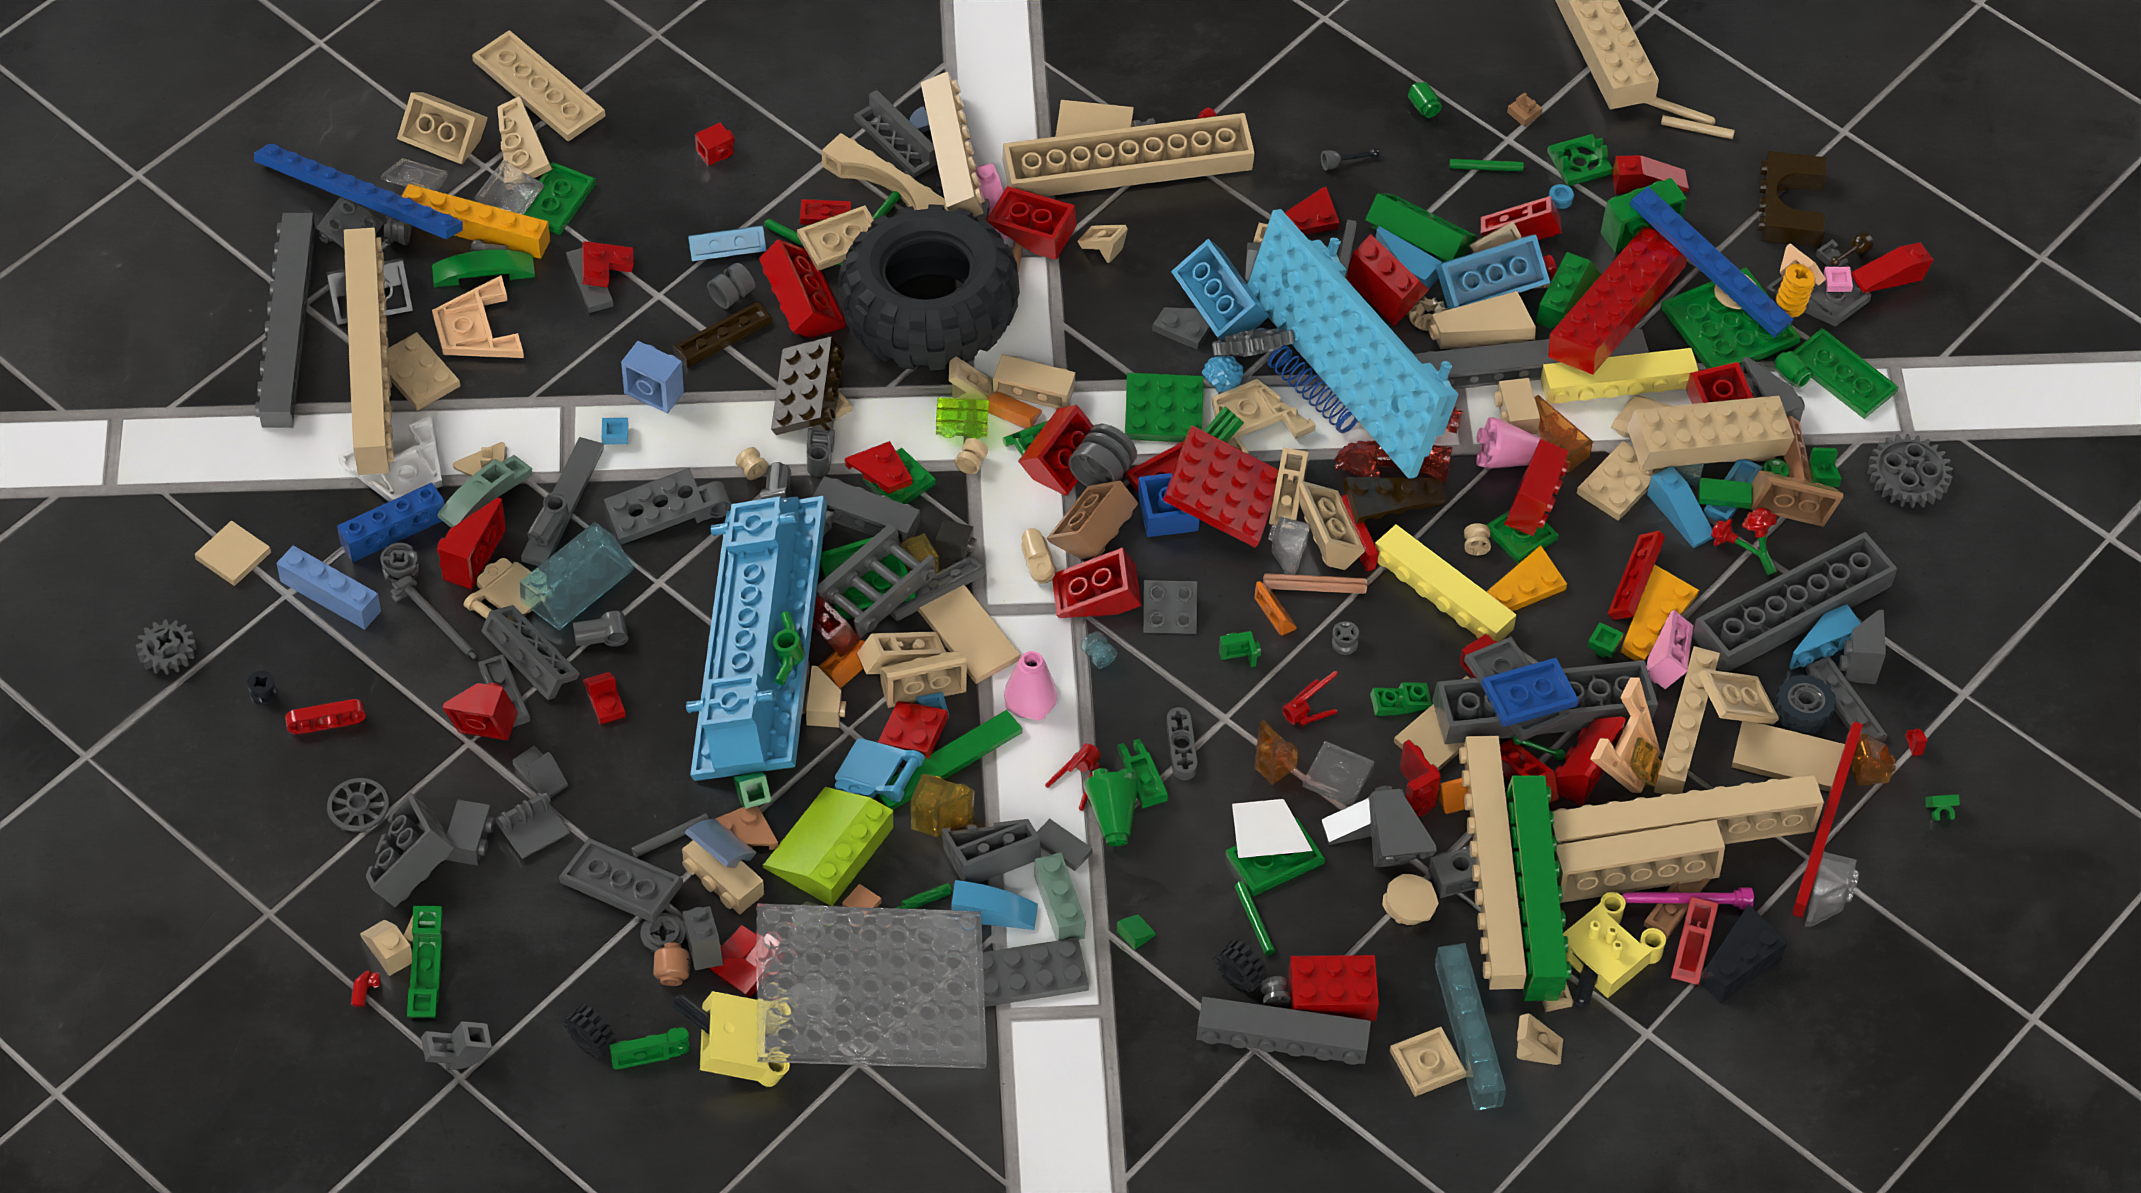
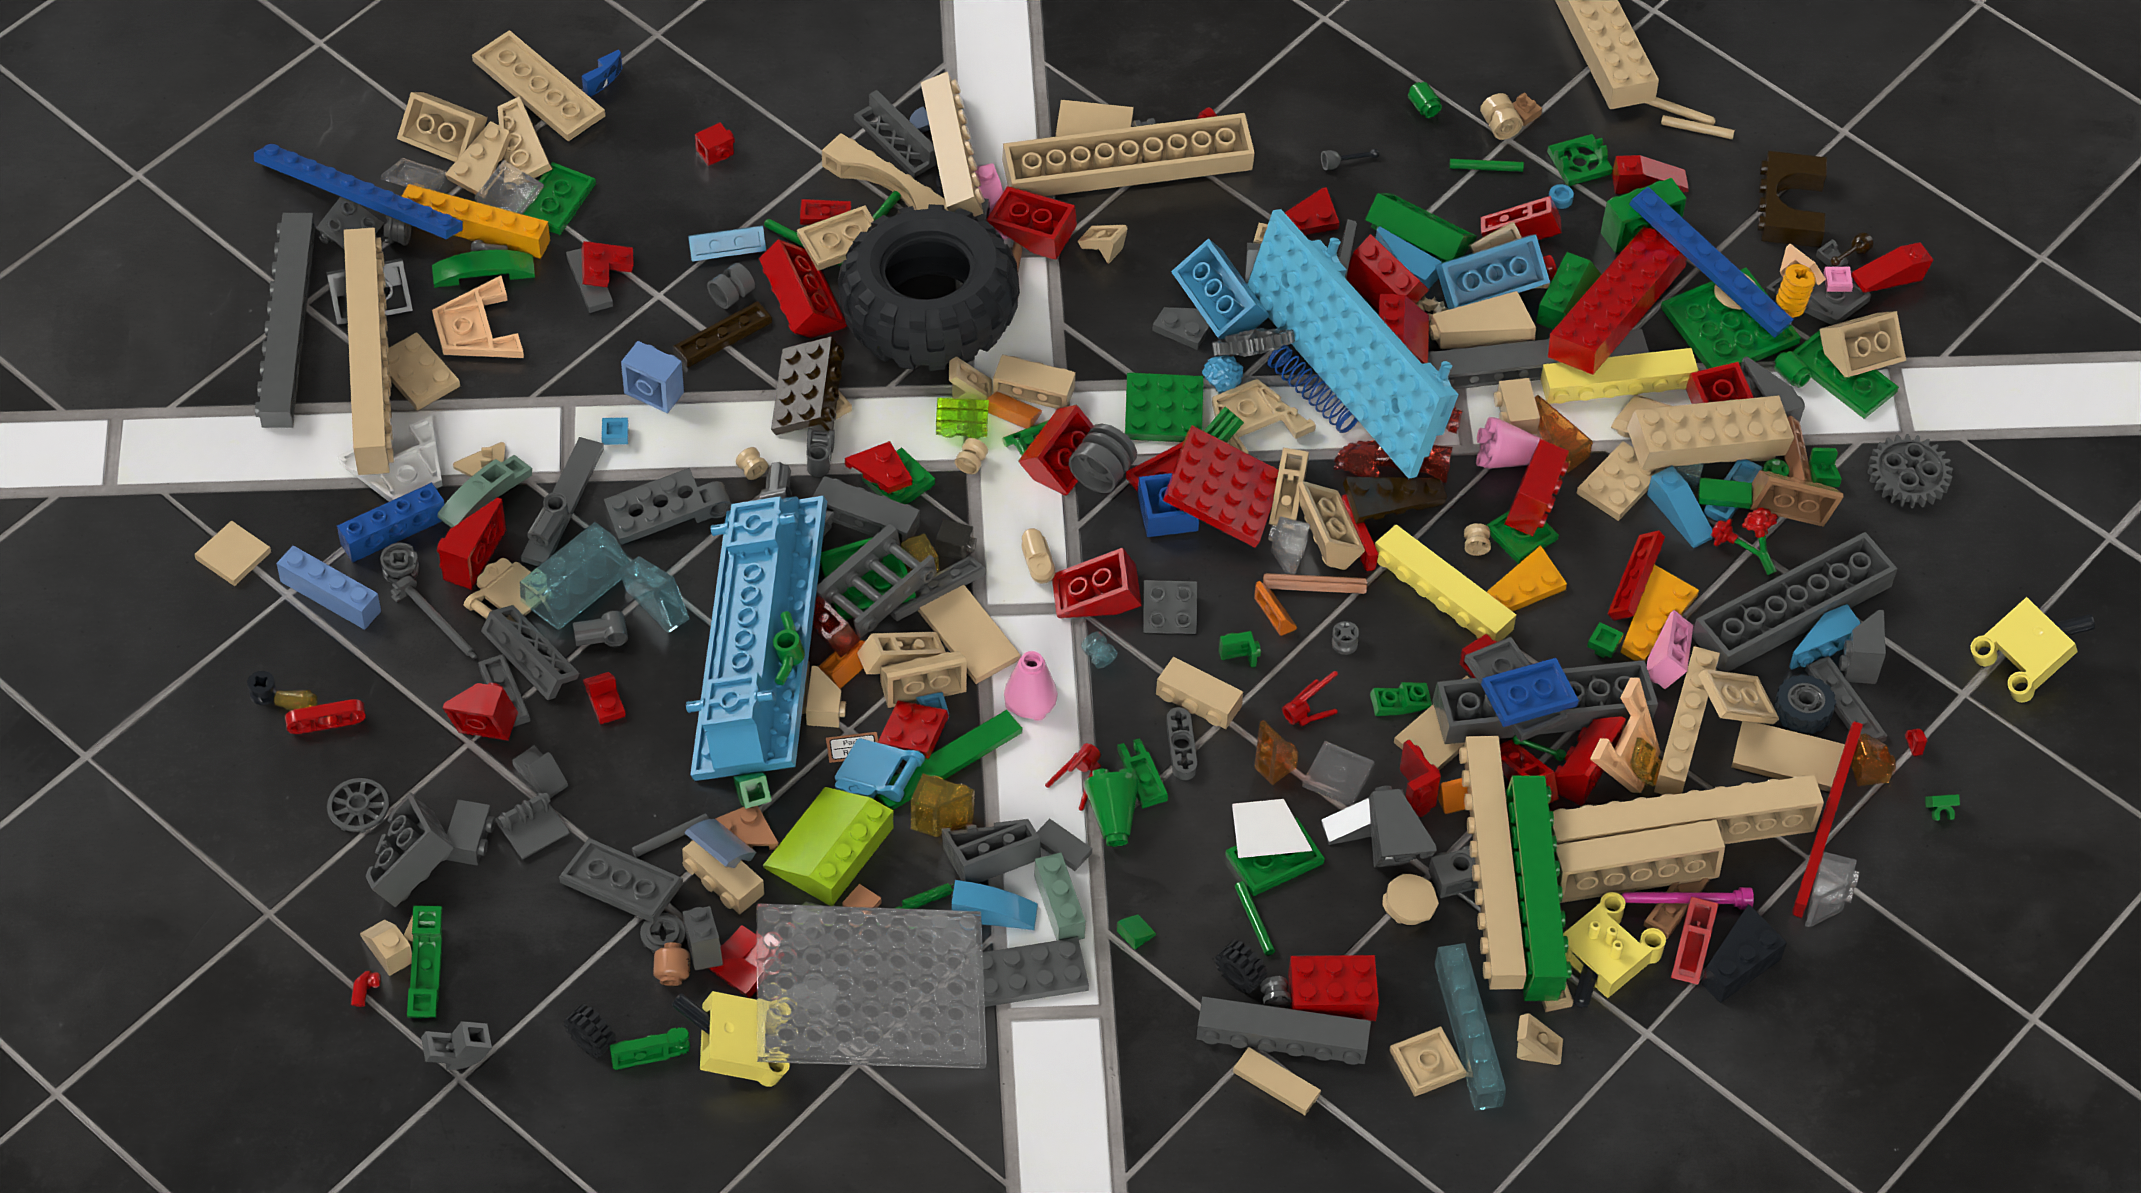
(166, 647): dark grey gear -> none
(295, 699): none -> clear yellow cone
(480, 158): none -> tan wing
(601, 77): none -> blue slope
(655, 592): none -> clear light blue slope
(840, 746): none -> sticker
(1094, 520): medium nougat slope -> none
(1199, 693): none -> tan brick
(1276, 1081): none -> tan tile
(1407, 322): none -> red slope
(1501, 116): none -> tan wheel
(1864, 343): none -> tan slope
(2031, 644): none -> light yellow piece

